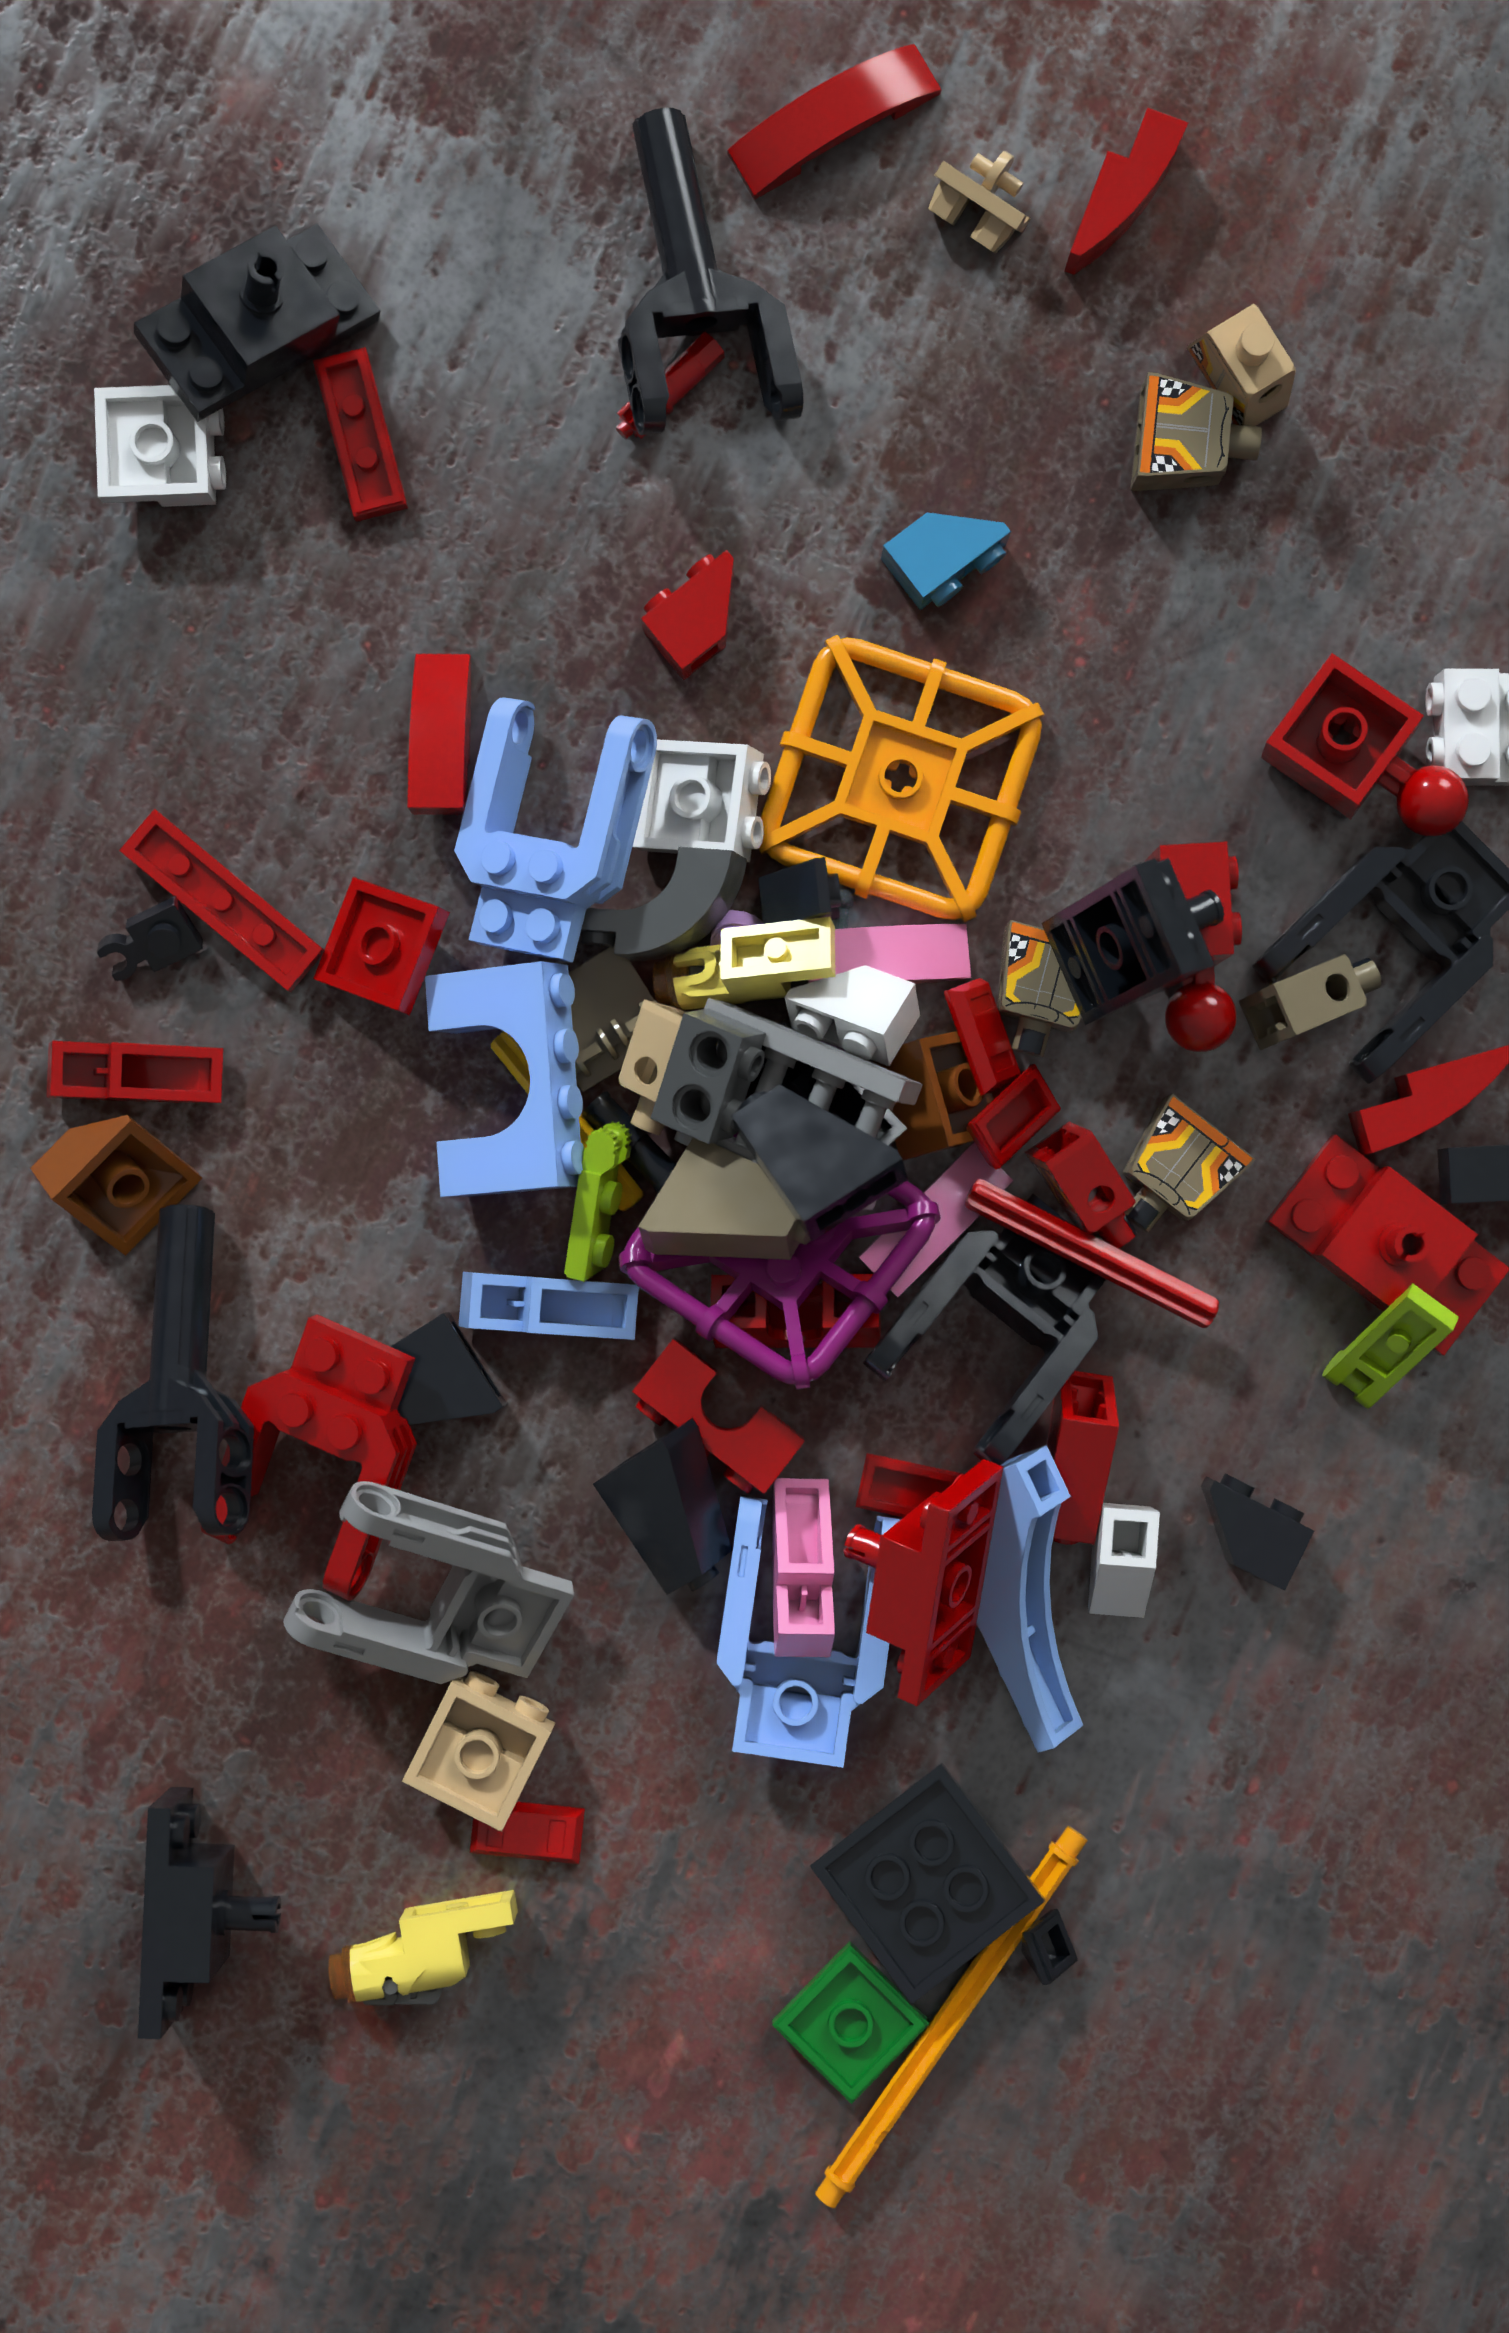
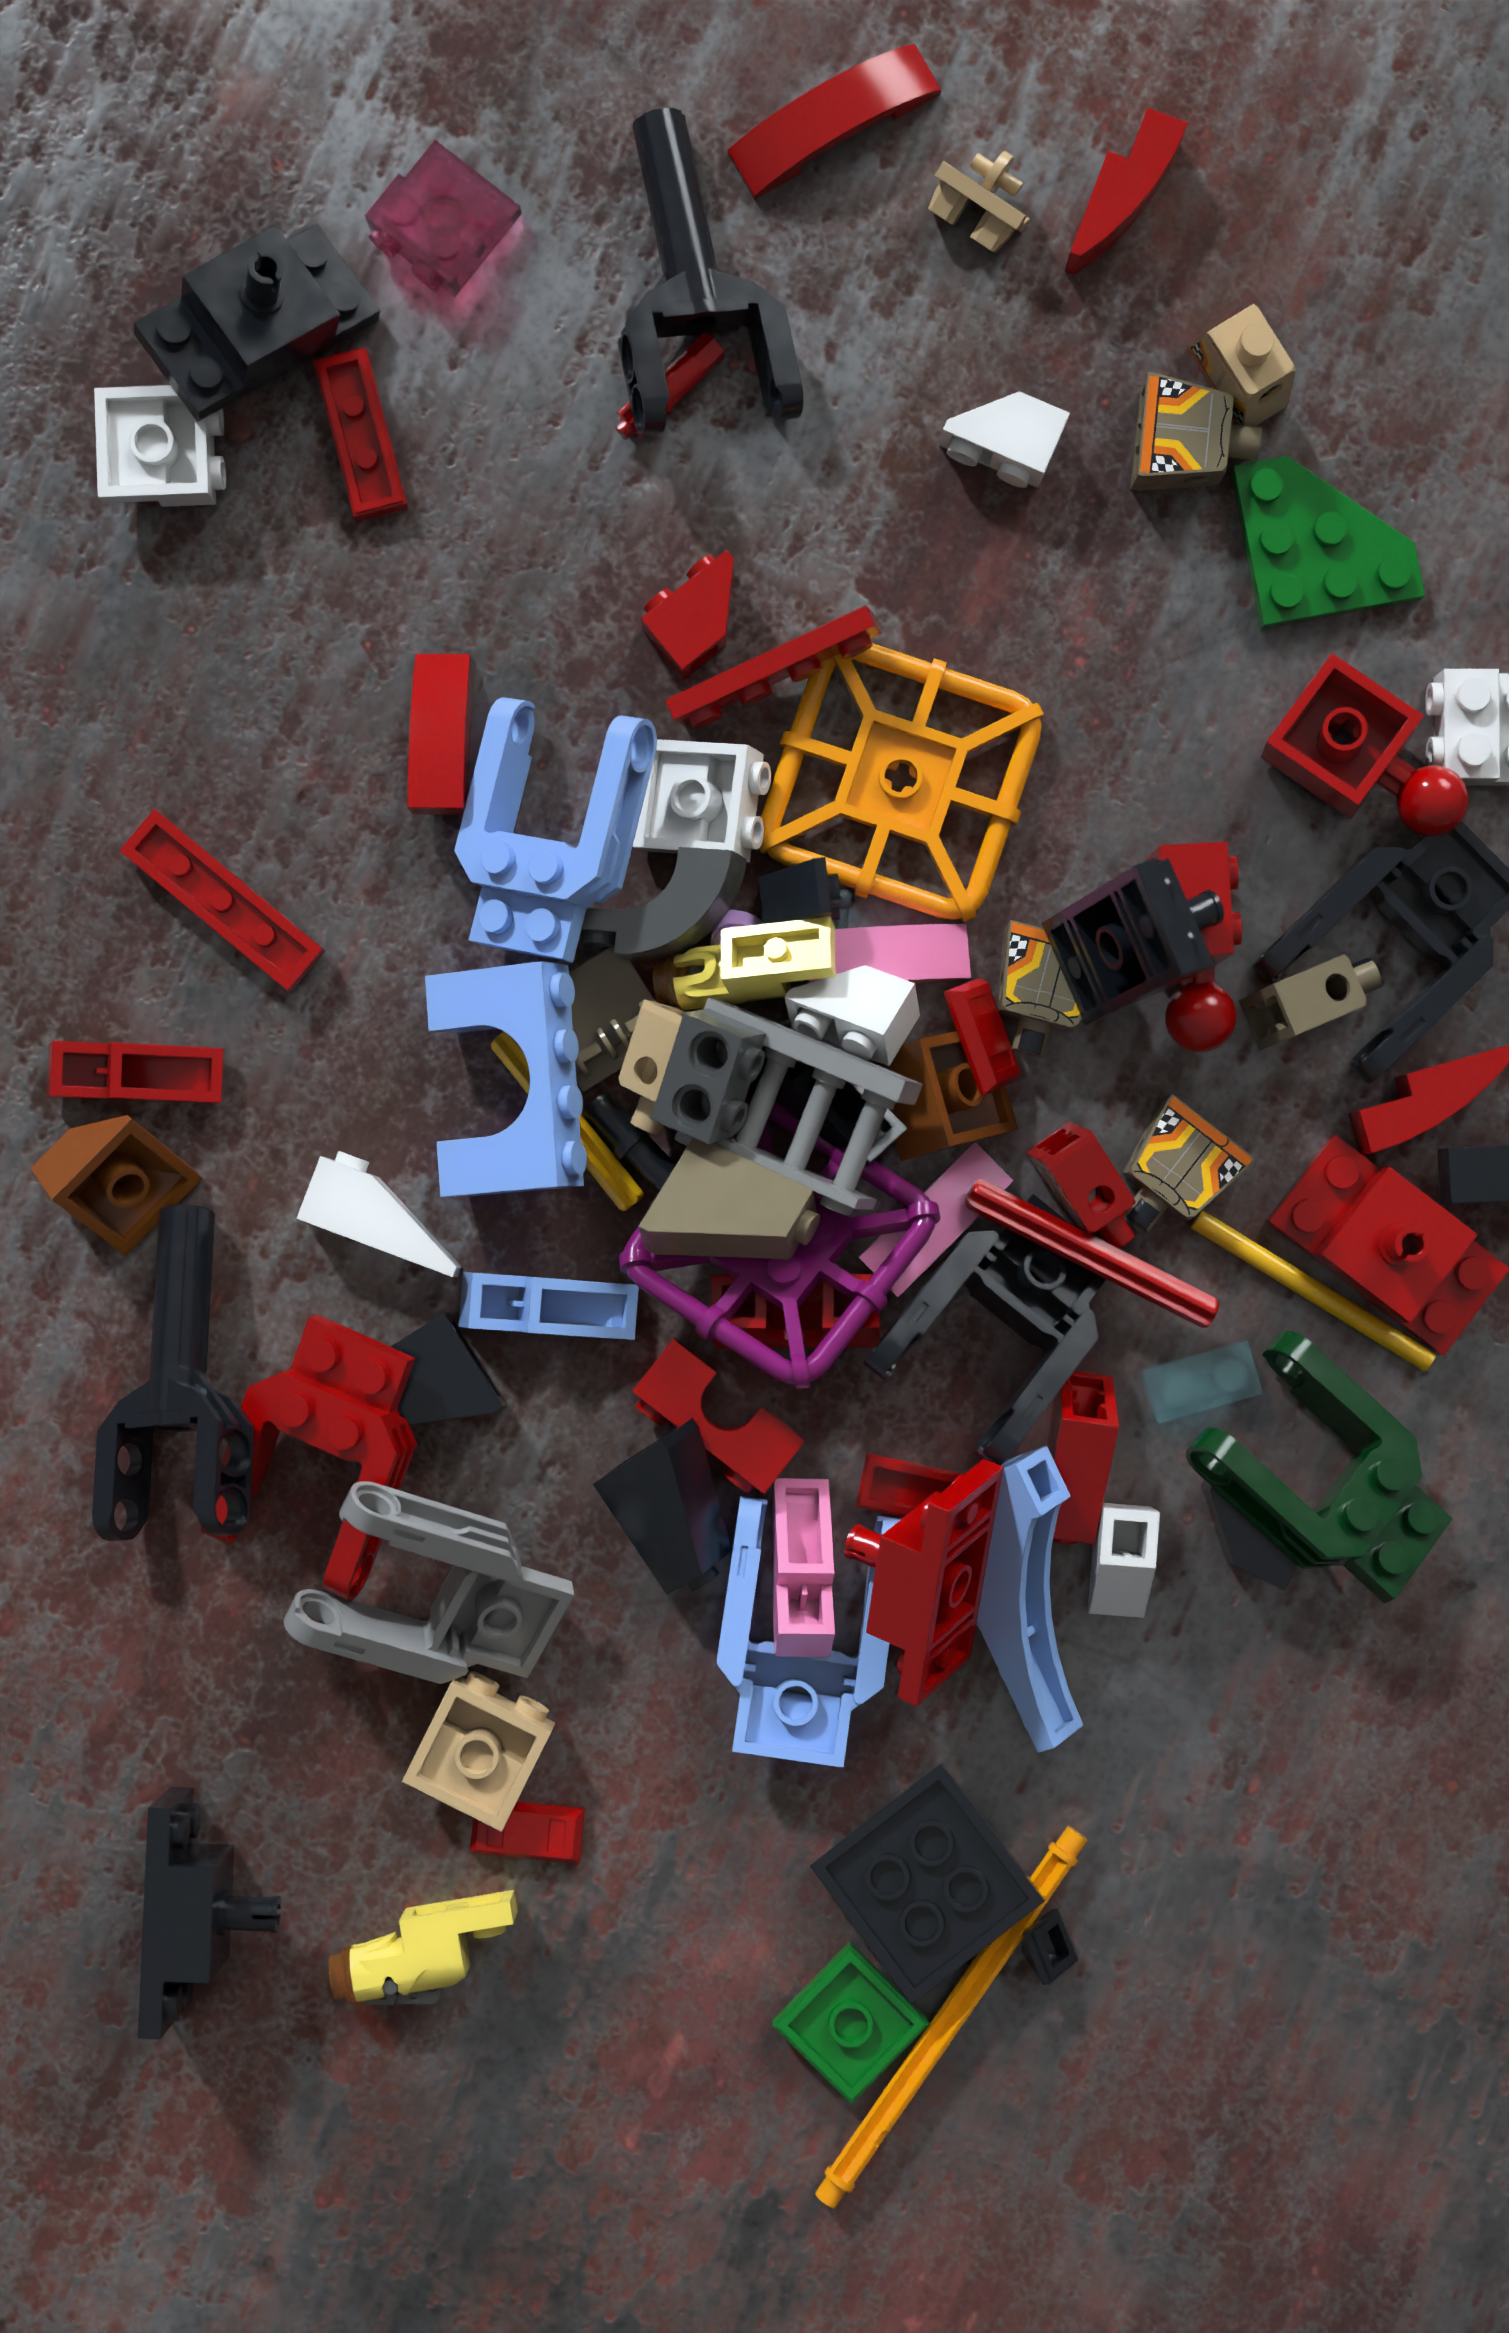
(156, 935): black plate -> none
(366, 1210): none -> white slope
(381, 945): red plate -> none
(441, 219): none -> clear pink plate
(596, 1200): lime hinge -> none
(793, 659): none -> red plate
(816, 1159): black slope -> none
(941, 551): dark azure slope -> none
(1009, 436): none -> white slope
(1013, 1117): red tile -> none
(1201, 1382): none -> clear light blue plate
(1313, 1290): none -> yellow piece
(1316, 548): none -> green plate
(1373, 1513): none -> dark green plate
(1391, 1346): lime plate -> none

